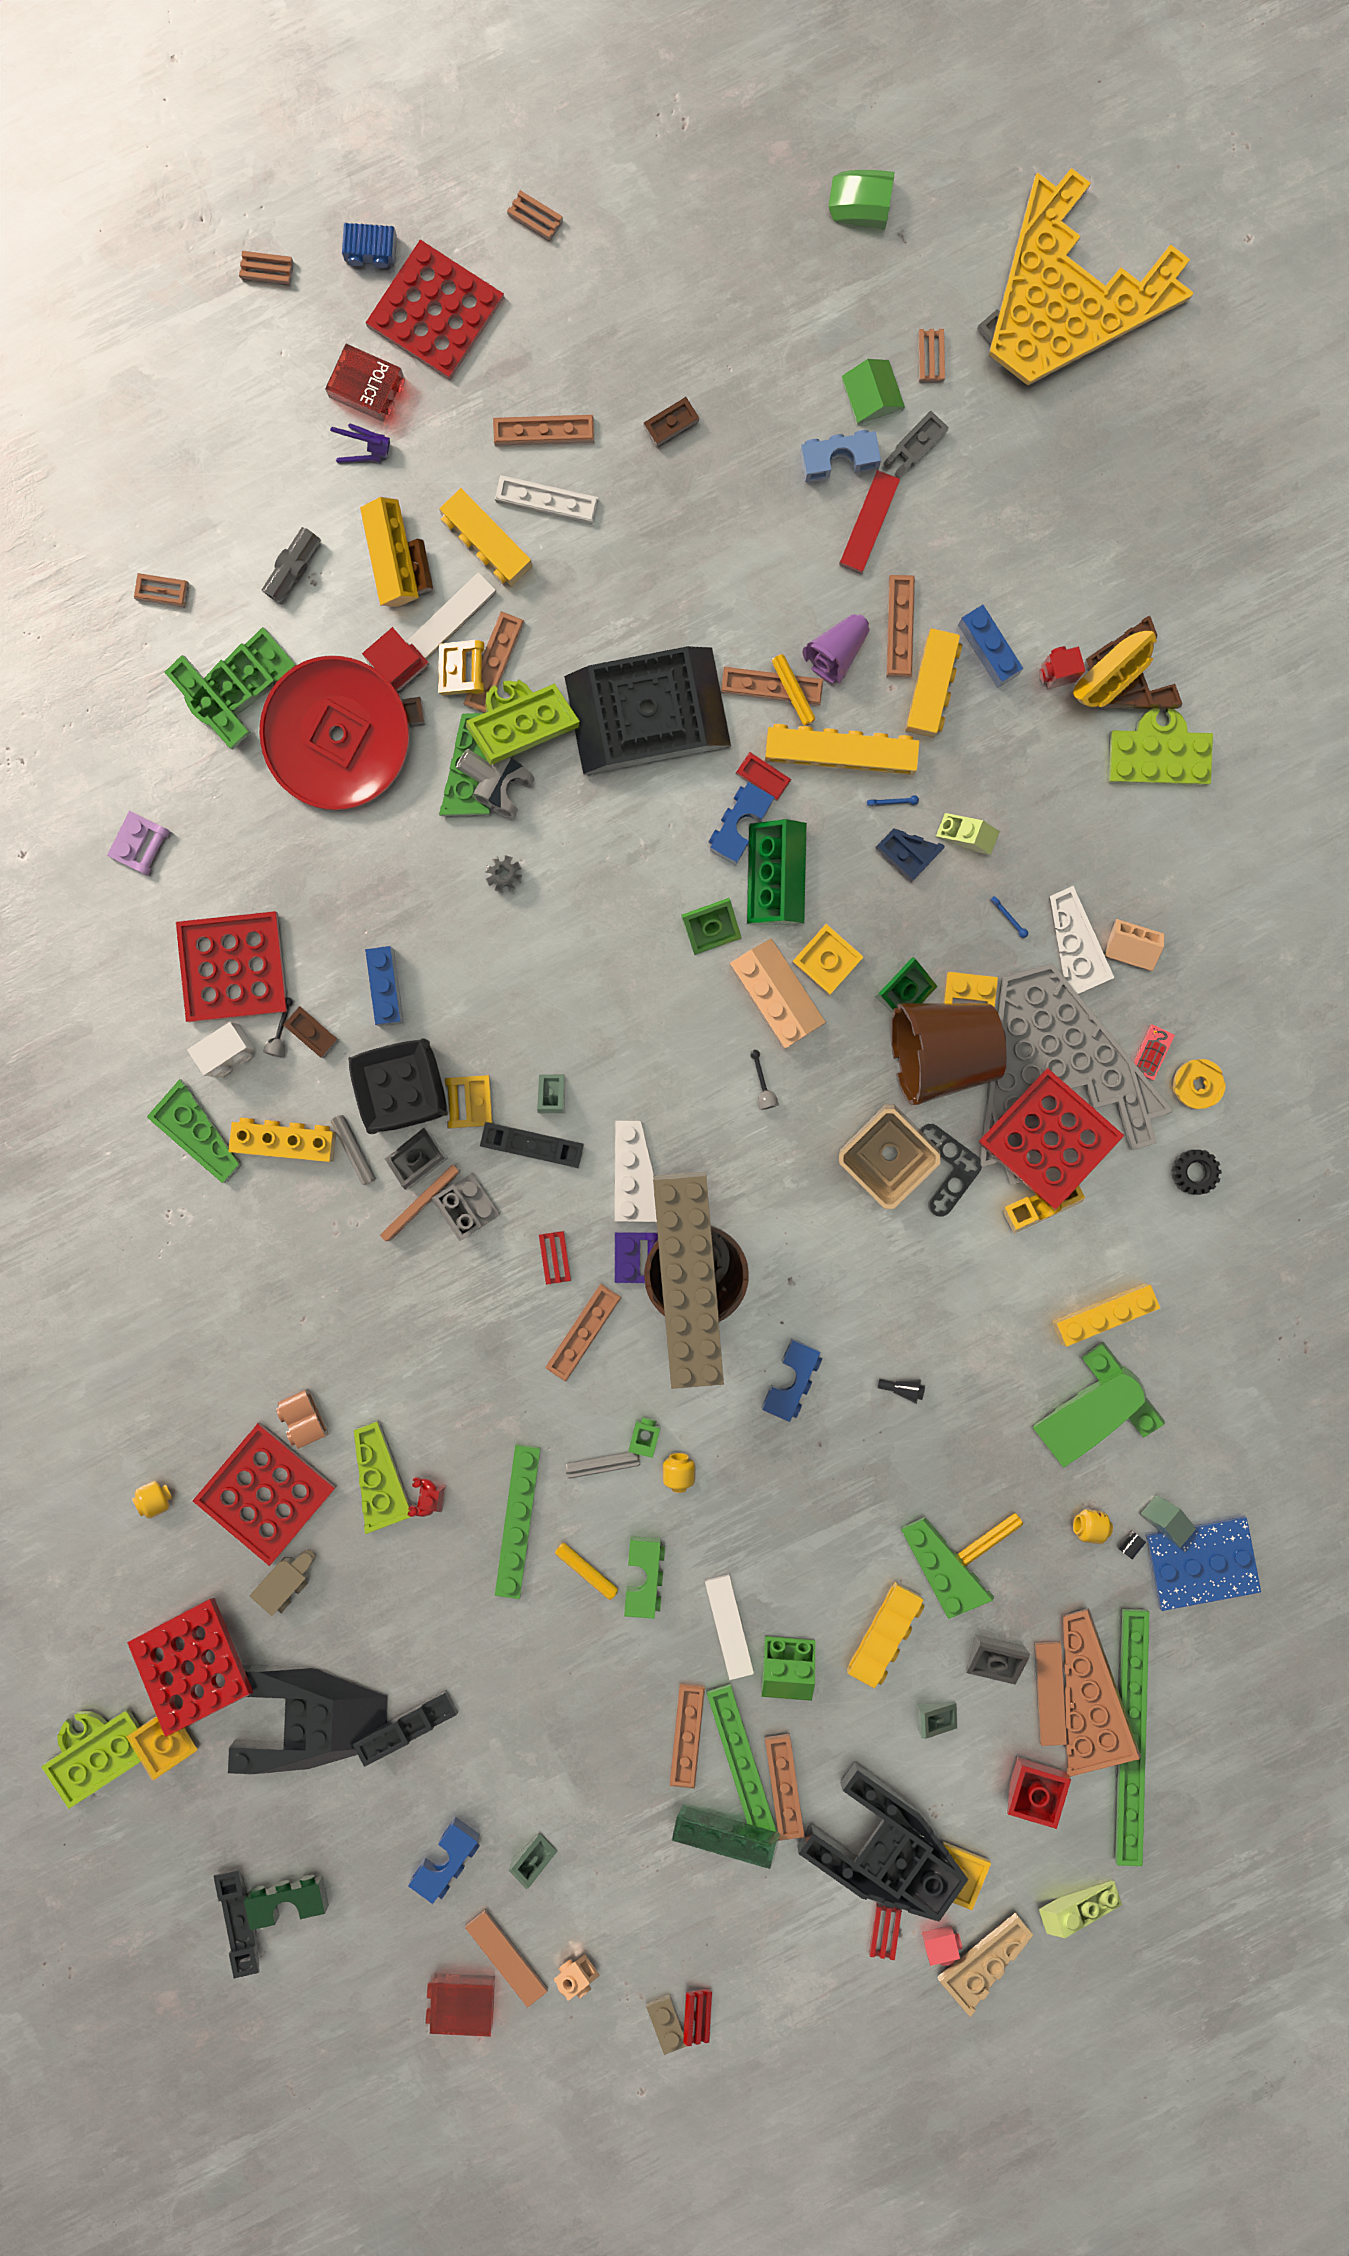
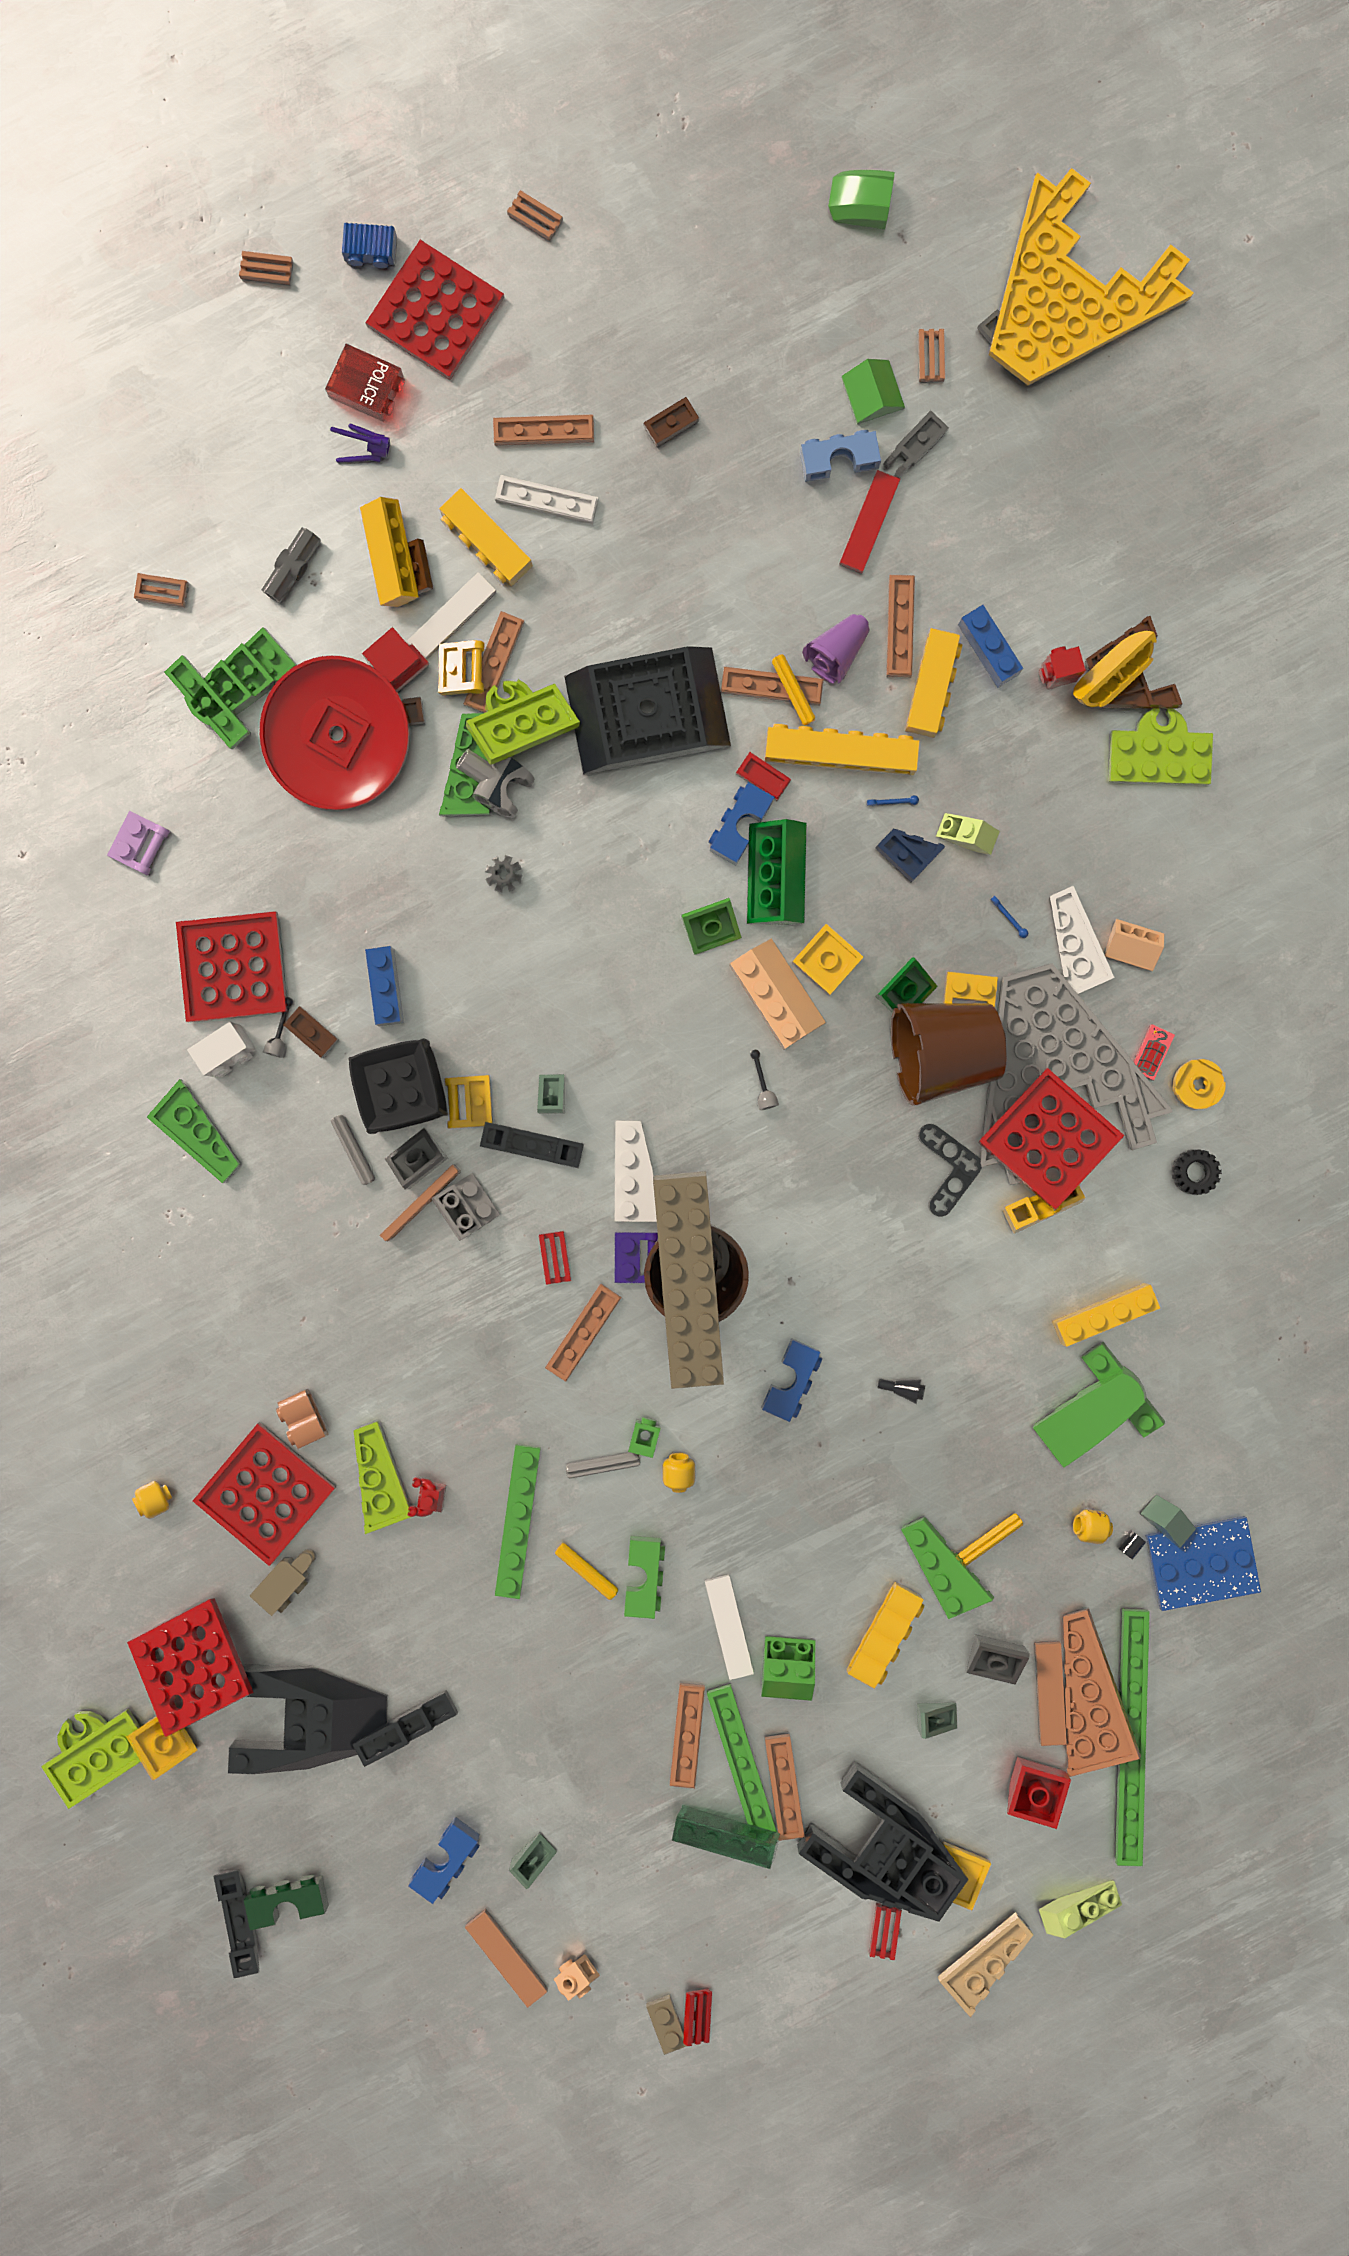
(282, 1141): yellow brick -> none
(461, 2004): clear red brick -> none
(886, 1179): tan plate -> none
(942, 1945): coral brick -> none

